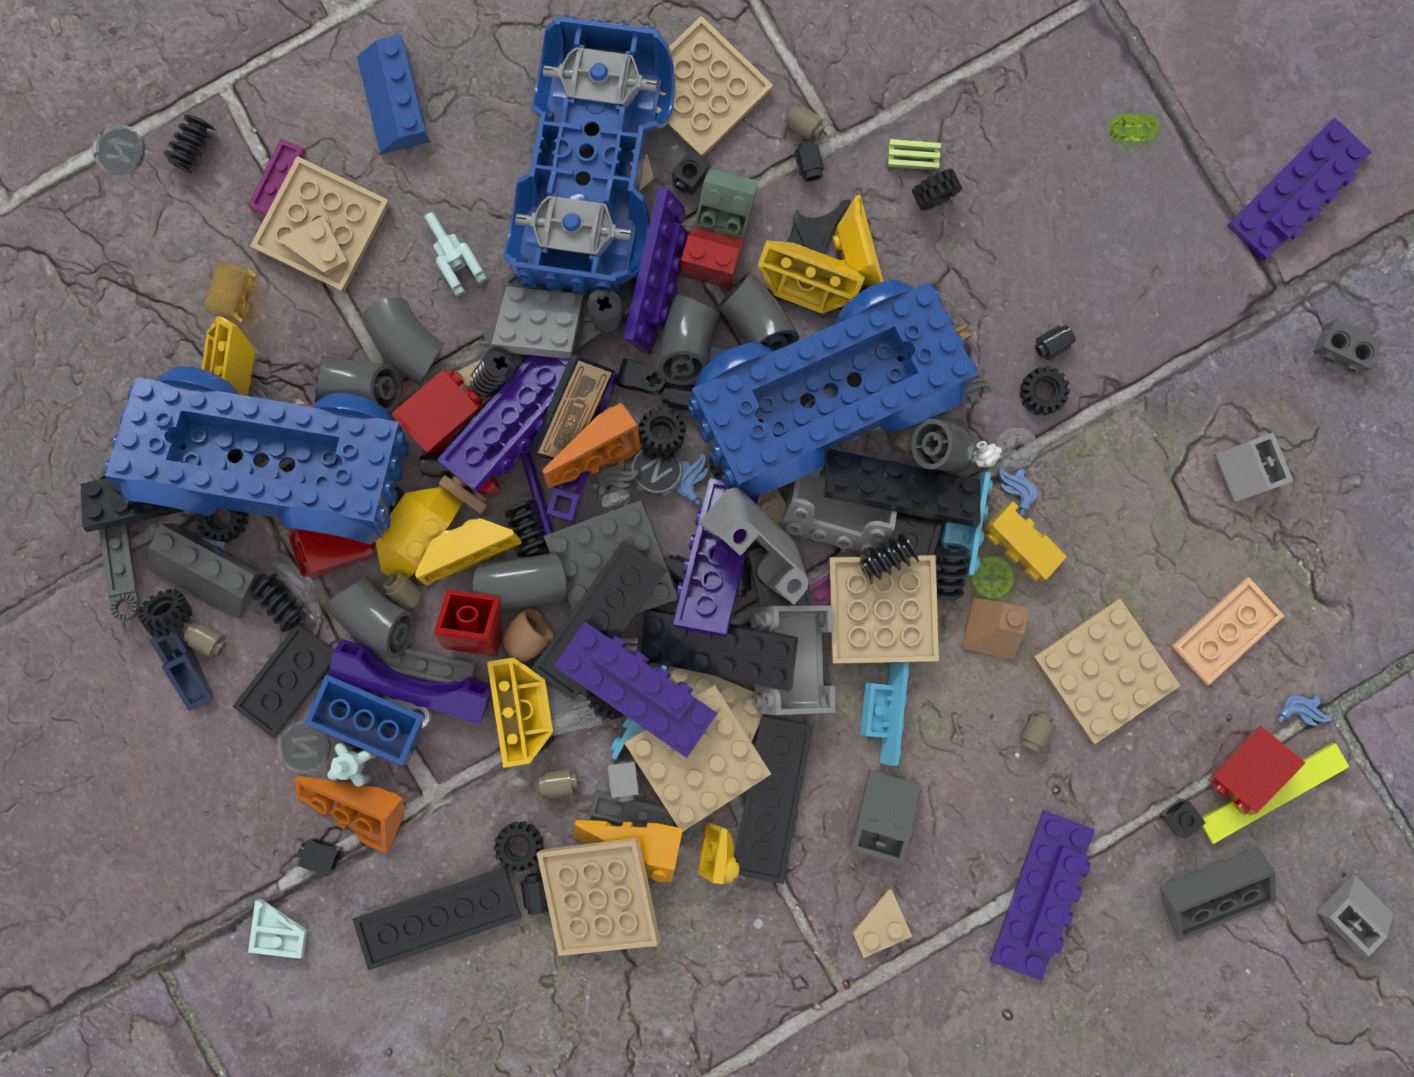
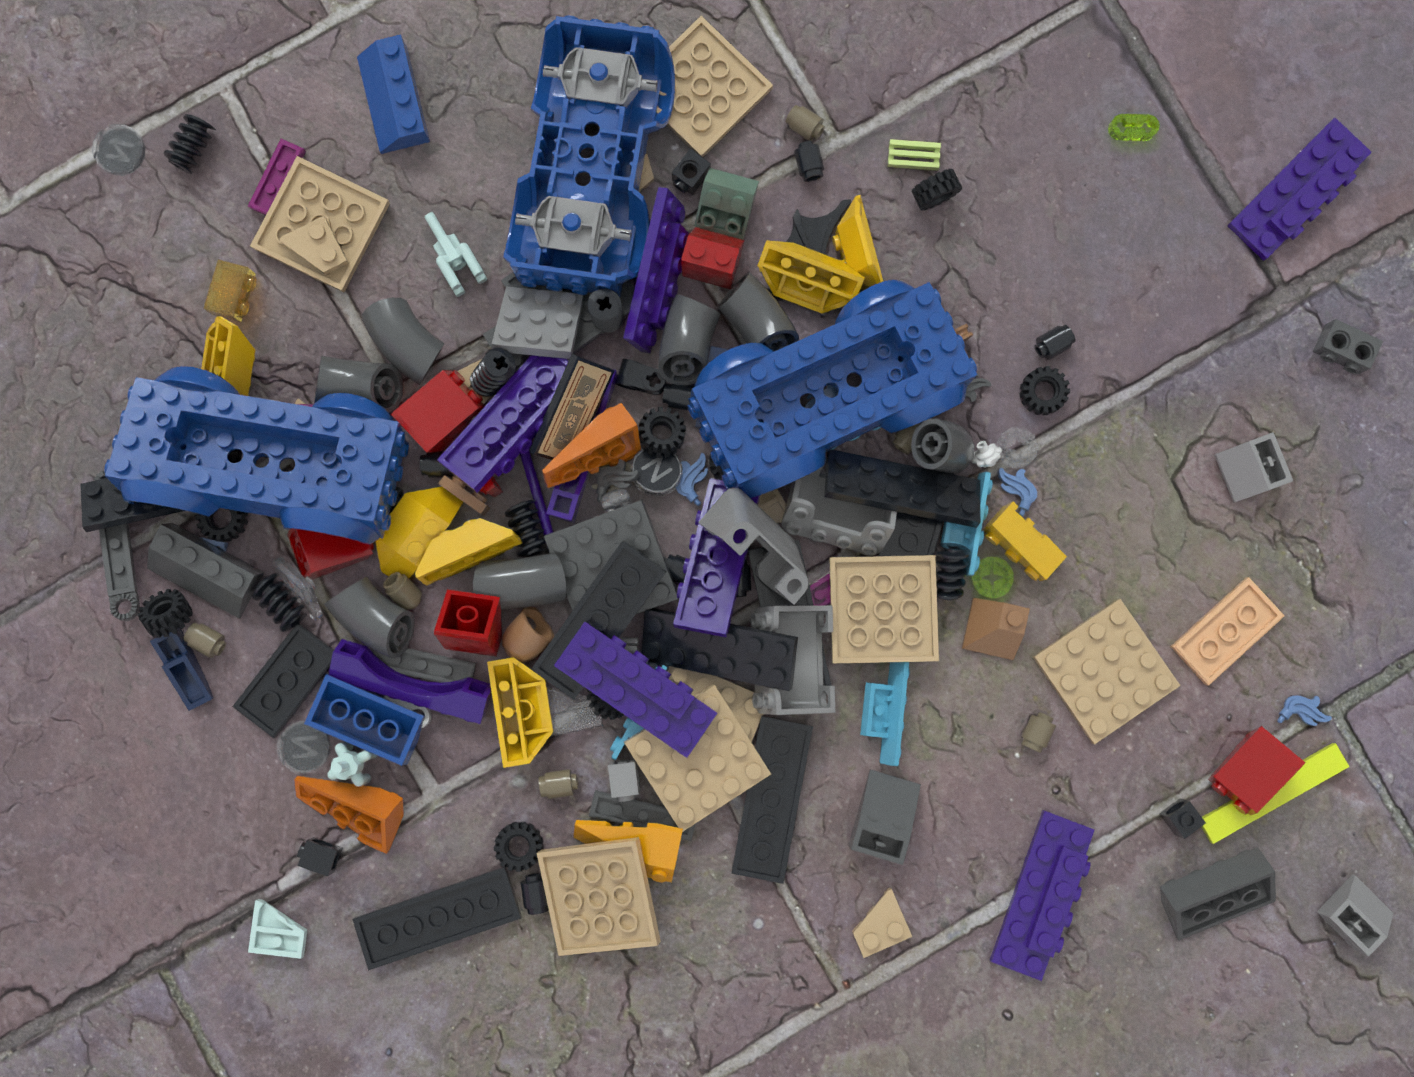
(717, 855): yellow slope -> none
(887, 557): black piece -> none

